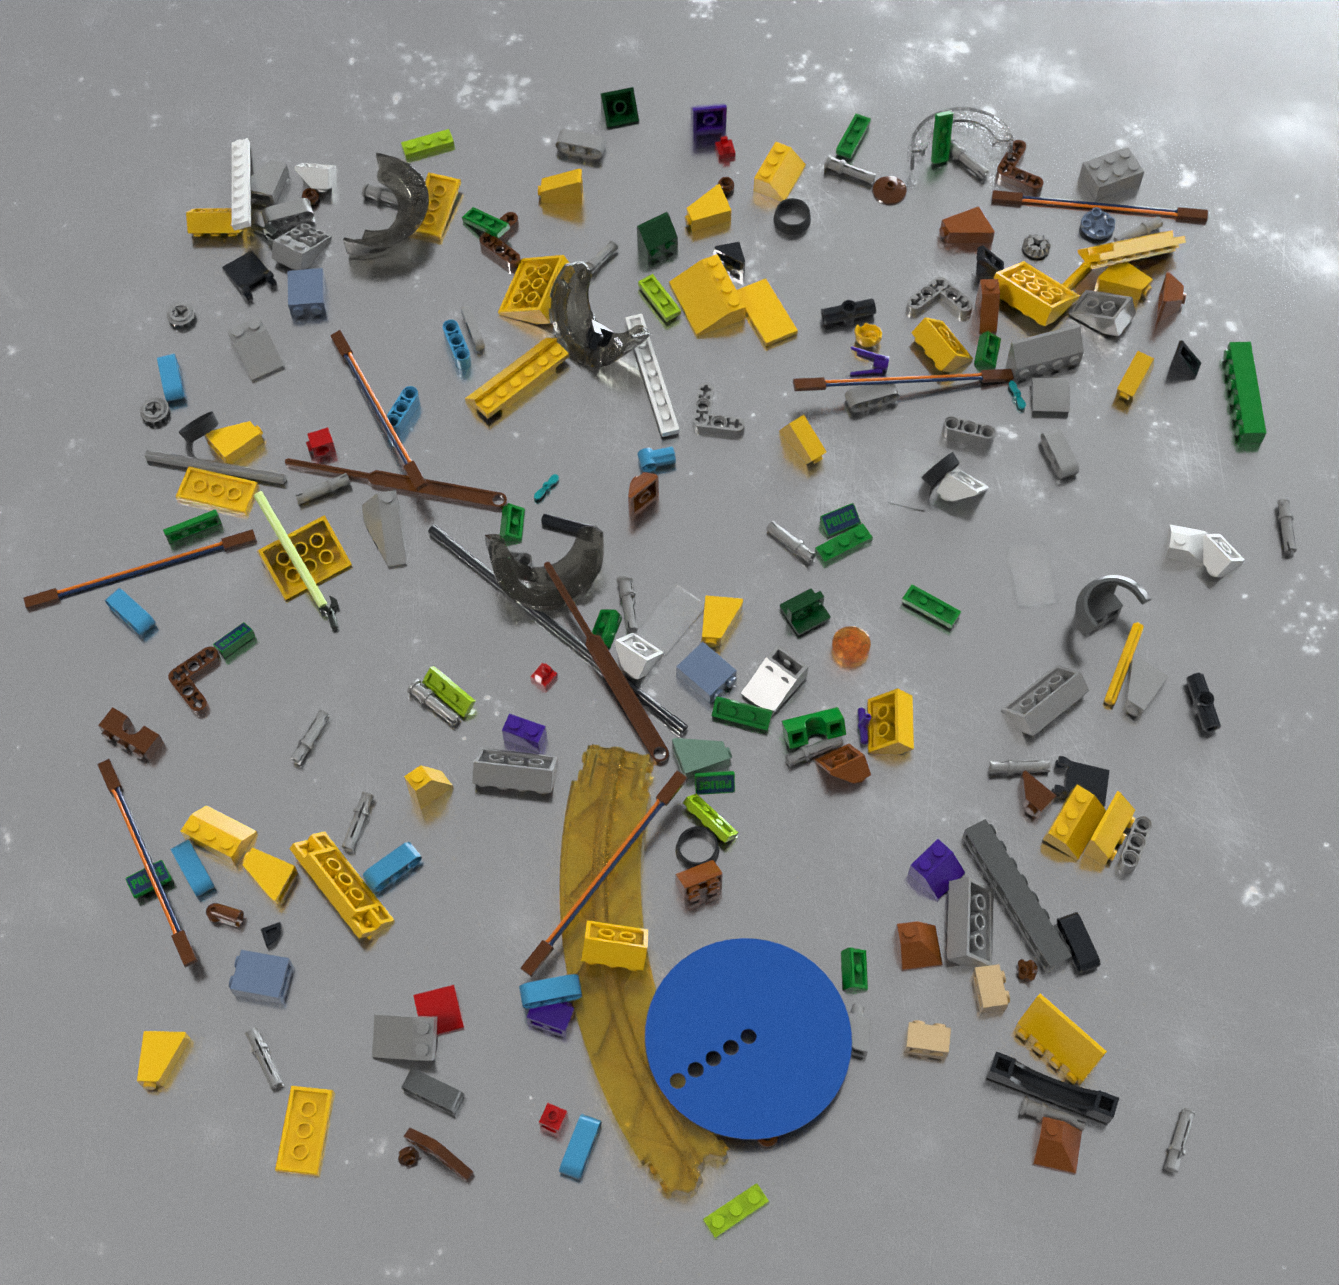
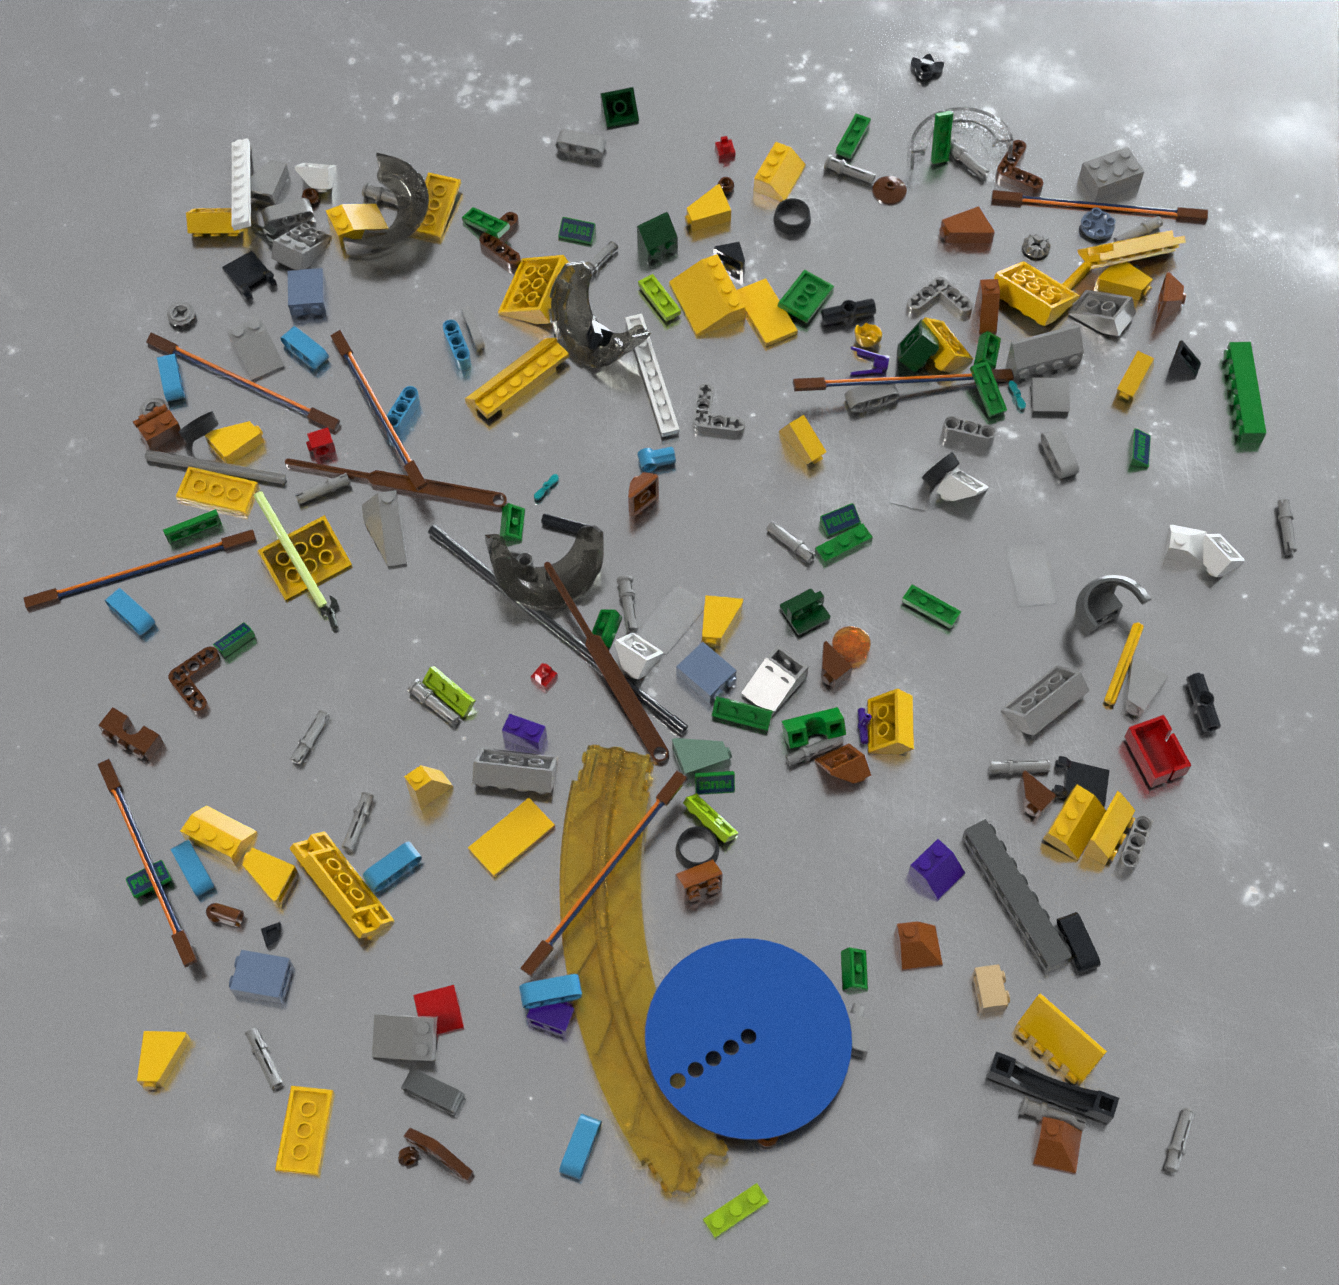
(157, 427): none -> dark orange brick
(304, 347): none -> dark azure beam
(312, 414): none -> piece
(353, 219): none -> yellow slope
(427, 144): lime plate -> none
(511, 837): none -> yellow tile
(553, 1119): red brick -> none
(562, 188): yellow slope -> none
(577, 230): none -> slope
(615, 945): yellow slope -> none
(708, 118): dark purple slope -> none
(805, 296): none -> green tile
(834, 666): none -> reddish brown slope
(917, 346): none -> dark green slope
(926, 66): none -> black plate
(927, 1039): tan brick -> none
(970, 923): light grey slope -> none
(987, 262): black slope -> none
(988, 389): none -> green plate
(1027, 969): reddish brown plate -> none
(1140, 448): none -> slope
(1155, 756): none -> red piece

